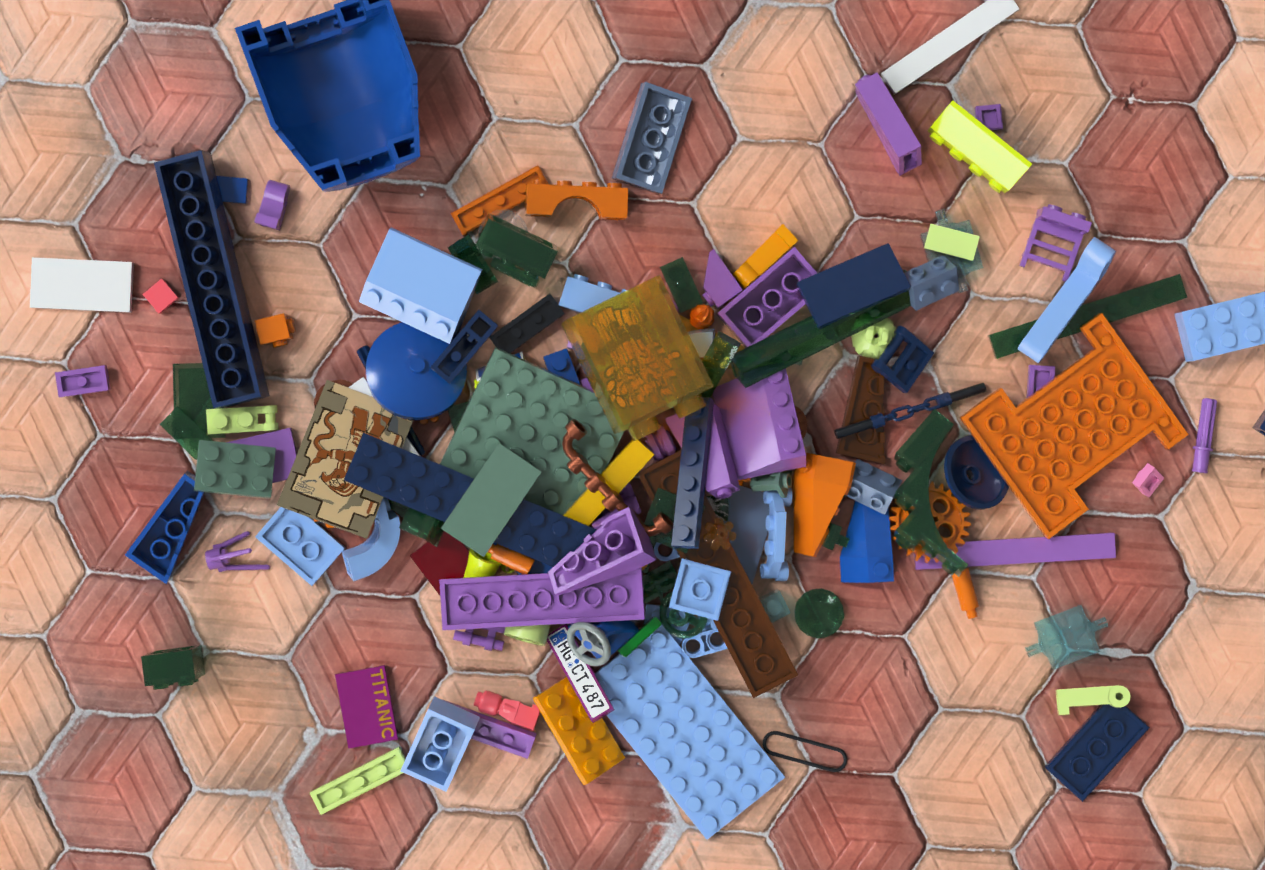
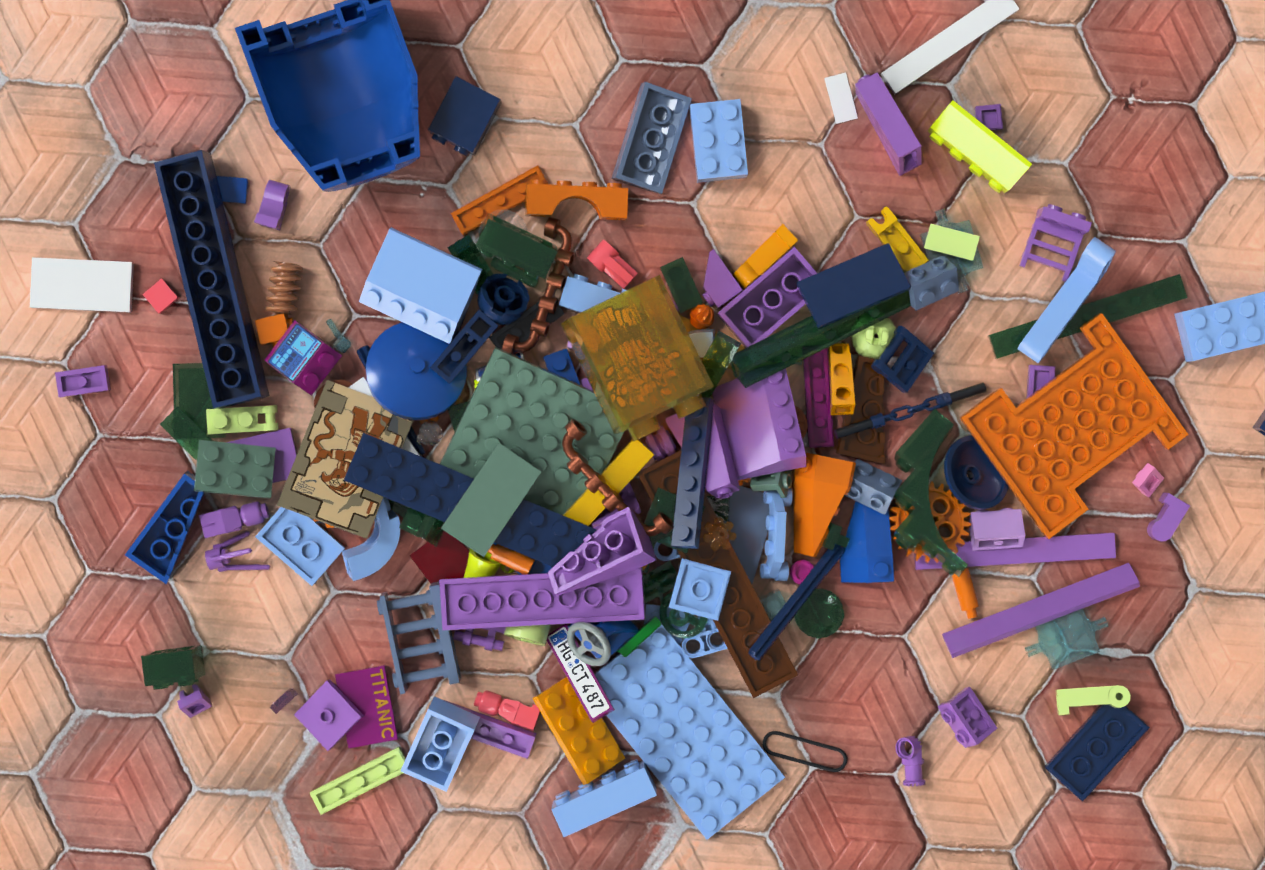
(193, 703): none -> medium lavender tile
(233, 518): none -> medium lavender piece
(283, 700): none -> clear purple tile
(284, 287): none -> nougat piece
(303, 357): none -> slope
(328, 715): none -> medium lavender plate
(342, 342): none -> clear light blue hand
(429, 433): none -> clear plate
(444, 645): none -> sand blue fence
(464, 117): none -> dark blue brick
(503, 299): none -> dark blue cylinder
(547, 302): none -> copper bar
(603, 798): none -> light blue brick
(607, 260): none -> coral piece
(718, 140): none -> light blue brick
(795, 602): none -> dark blue axle
(800, 570): none -> dark pink tile
(818, 400): none -> magenta tile
(841, 98): none -> white sticker
(841, 380): none -> light orange leg
(901, 243): none -> yellow plate
(912, 762): none -> medium lavender connector
(967, 718): none -> medium lavender bracket
(996, 529): none -> lavender brick
(1040, 610): none -> medium lavender tile
(1168, 518): none -> medium lavender leg
(1204, 435): medium lavender axle -> none

